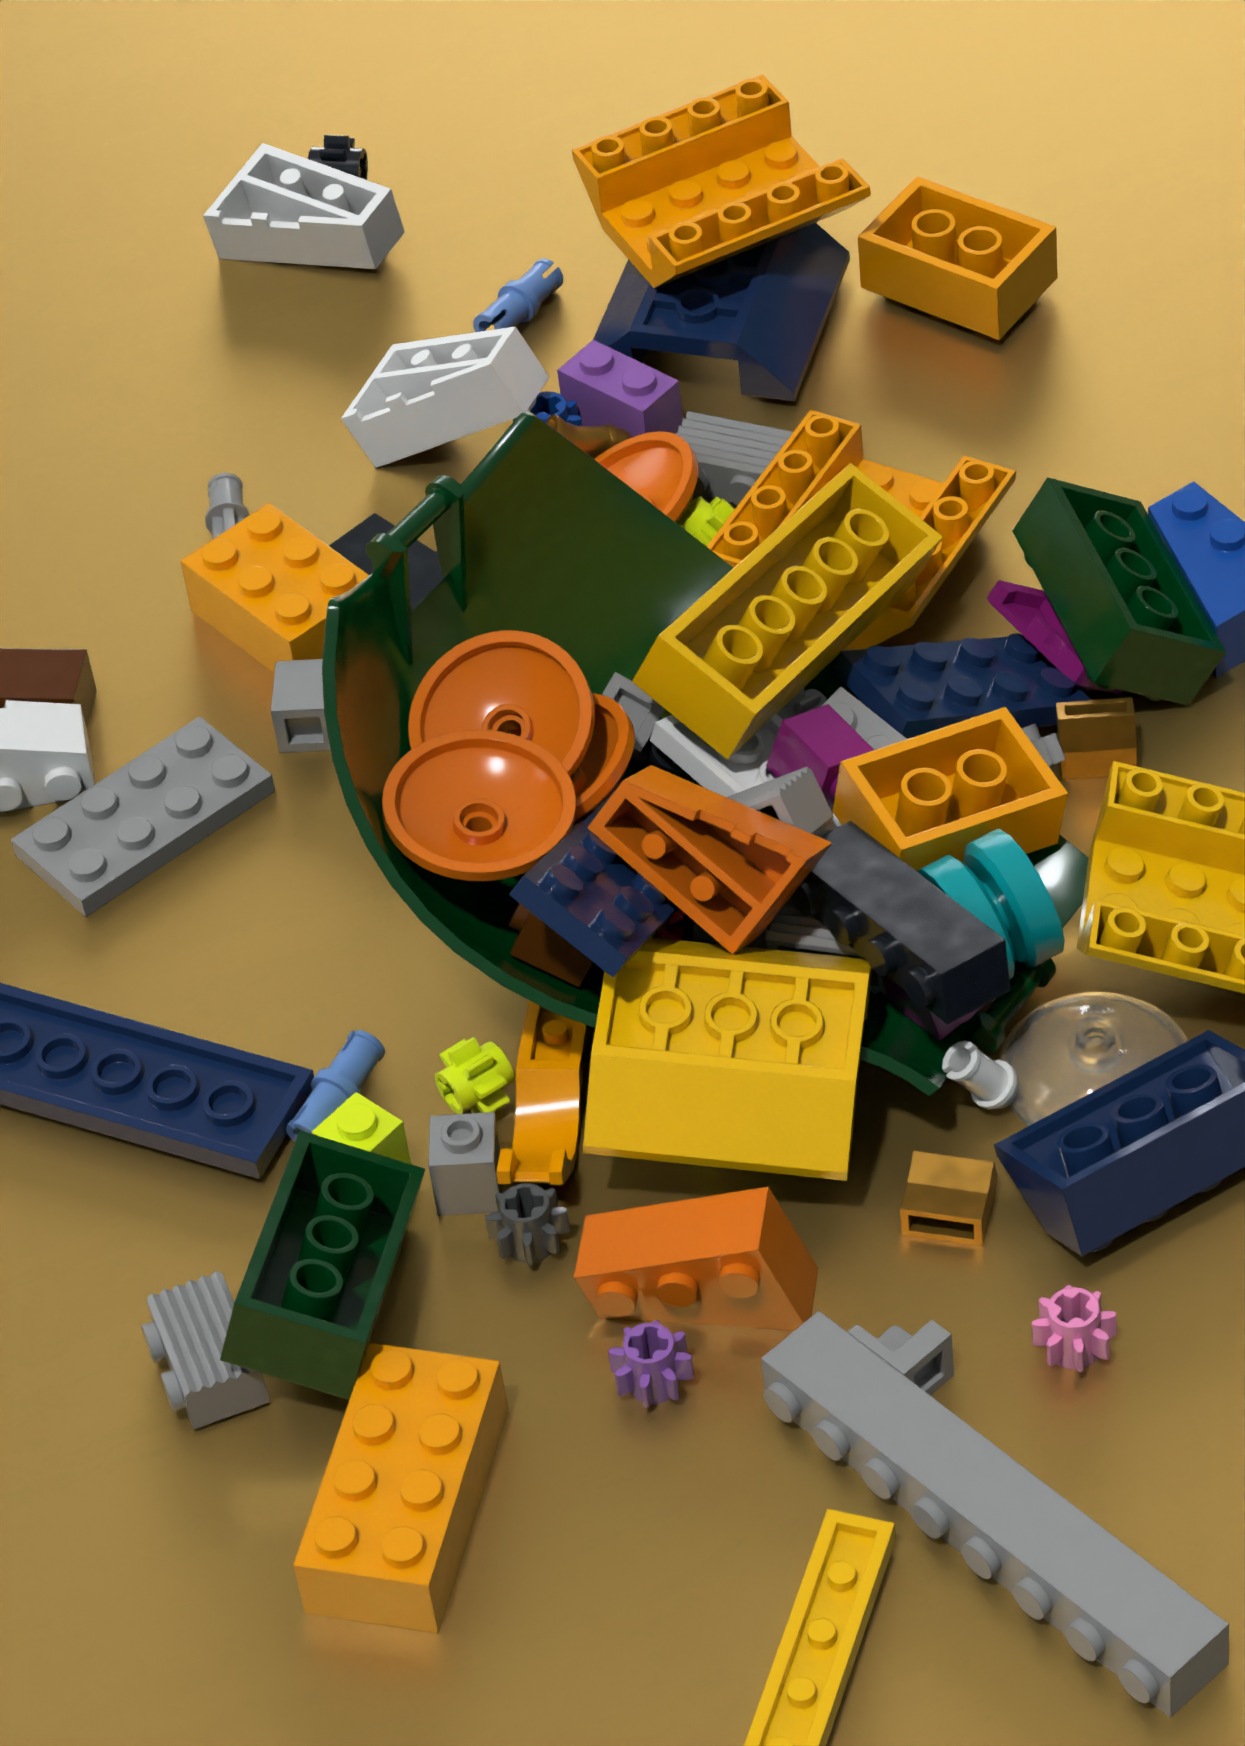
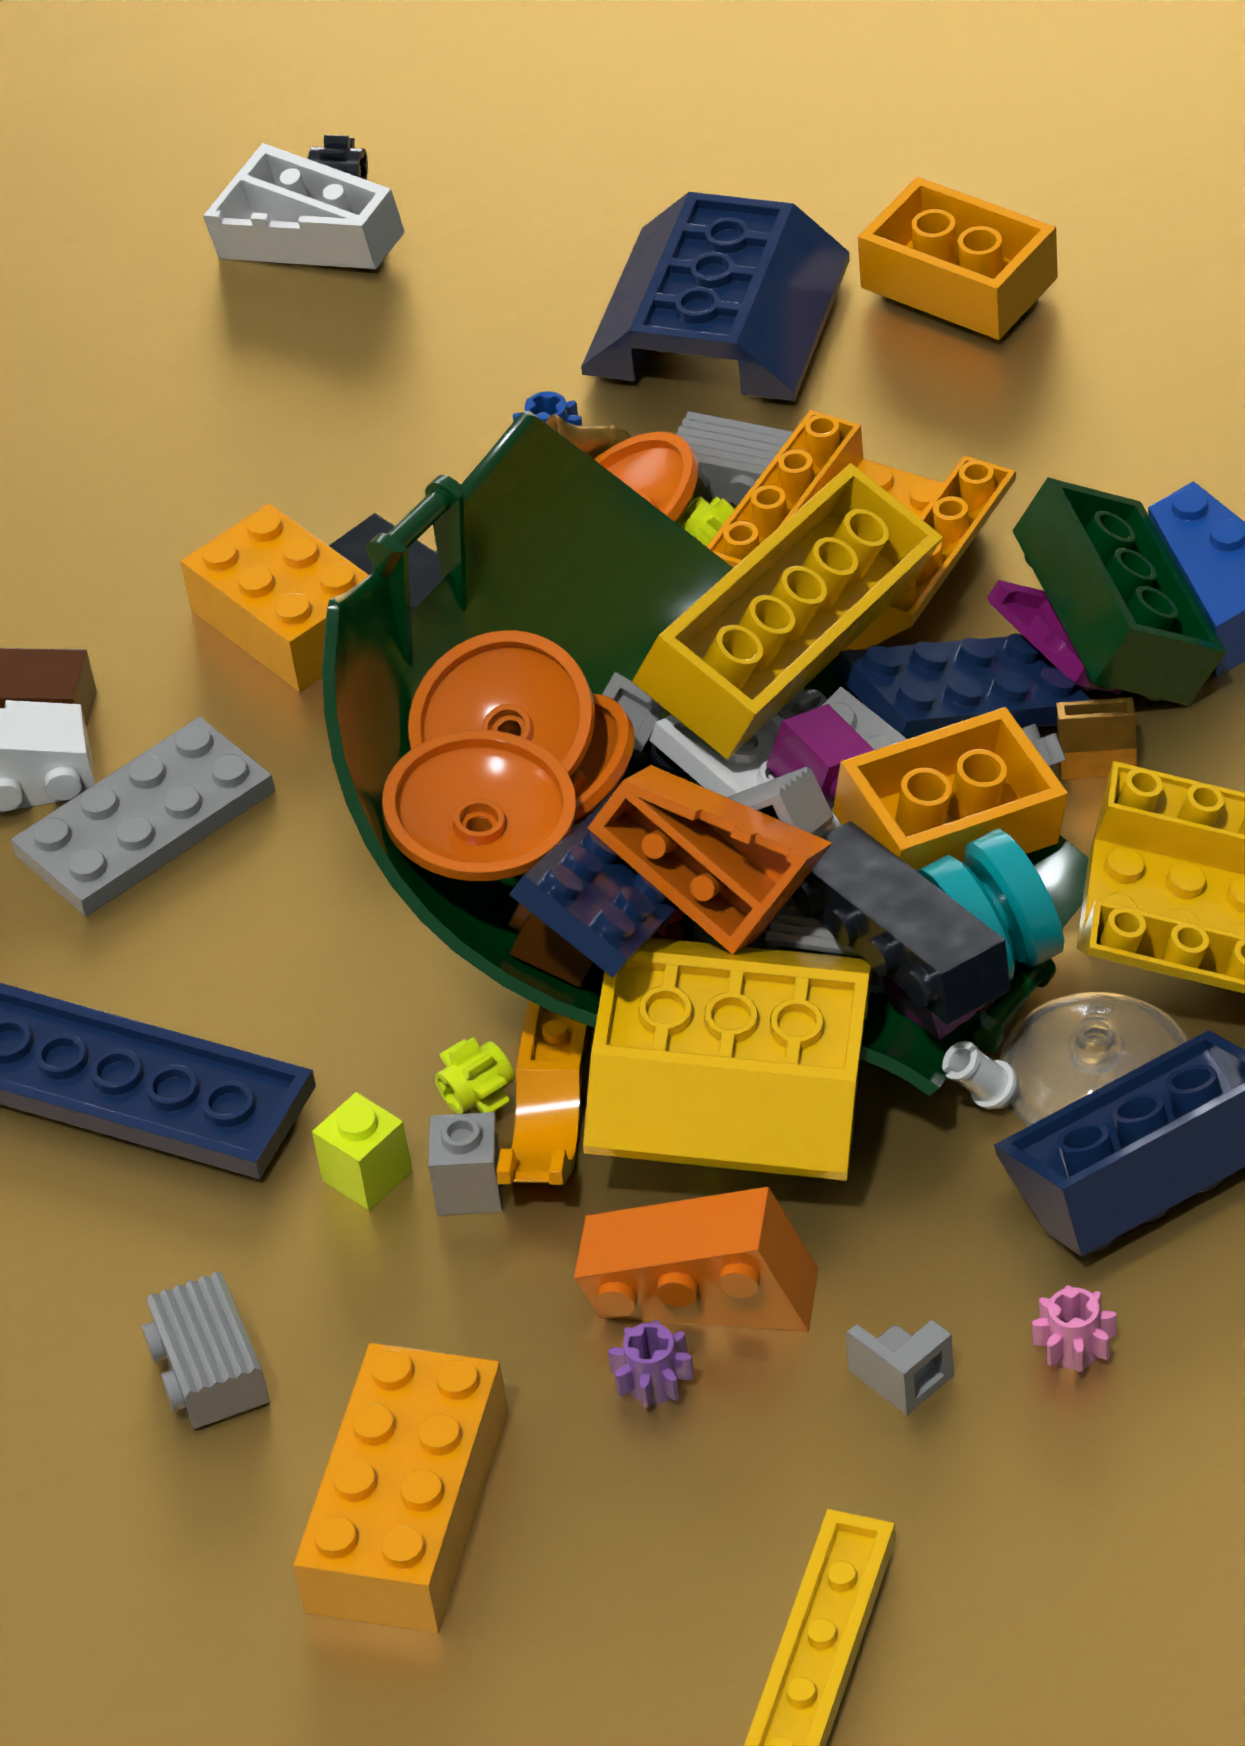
(225, 503): light grey axle -> none
(299, 706): light grey brick -> none
(322, 1265): dark green brick -> none
(338, 1082): medium blue pin -> none
(442, 392): white wedge -> none
(520, 299): medium blue pin -> none
(527, 1223): dark grey gear -> none
(620, 391): medium lavender brick -> none
(710, 181): light orange slope -> none
(948, 1198): pearl gold piece -> none
(996, 1515): light grey brick -> none

